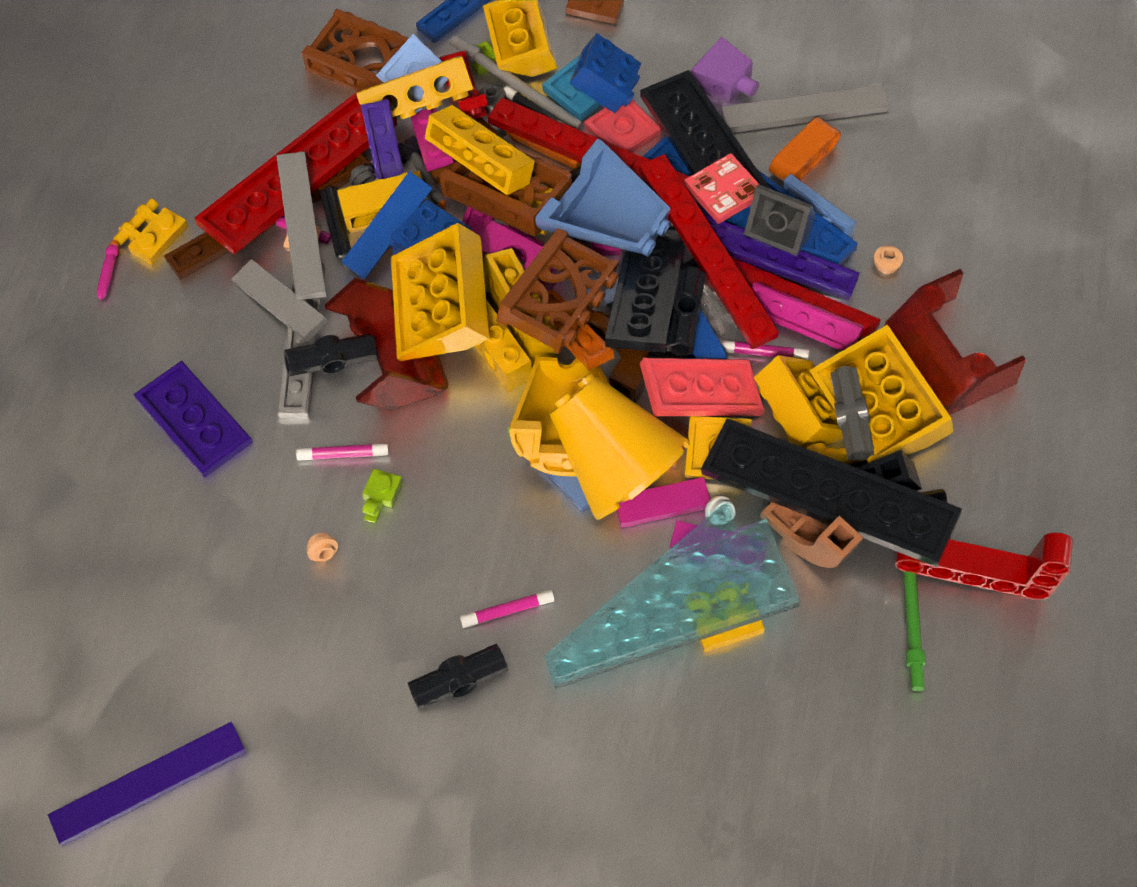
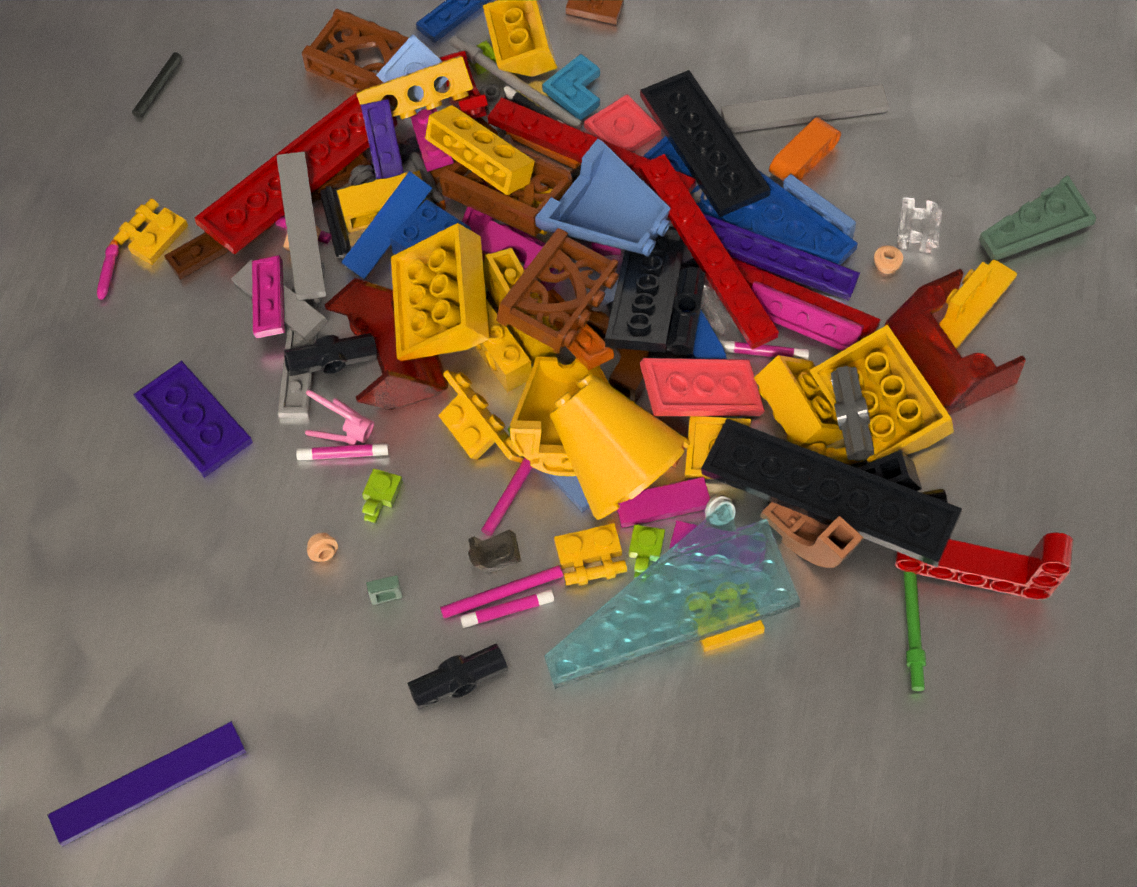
(157, 85): none -> pearl dark grey bar
(268, 296): none -> dark pink tile
(357, 426): none -> bright pink plant
(384, 590): none -> sand green tile
(472, 421): none -> yellow bracket
(494, 552): none -> clear smoke bracket
(501, 591): none -> dark pink bar
(507, 497): none -> dark pink bar
(589, 547): none -> yellow plate
(606, 73): blue brick -> none
(645, 546): none -> lime plate
(723, 188): coral tile -> none
(725, 72): medium lavender torso -> none
(779, 220): dark grey slope -> none
(927, 237): none -> clear brick
(975, 299): none -> yellow bracket
(1048, 217): none -> sand green wing

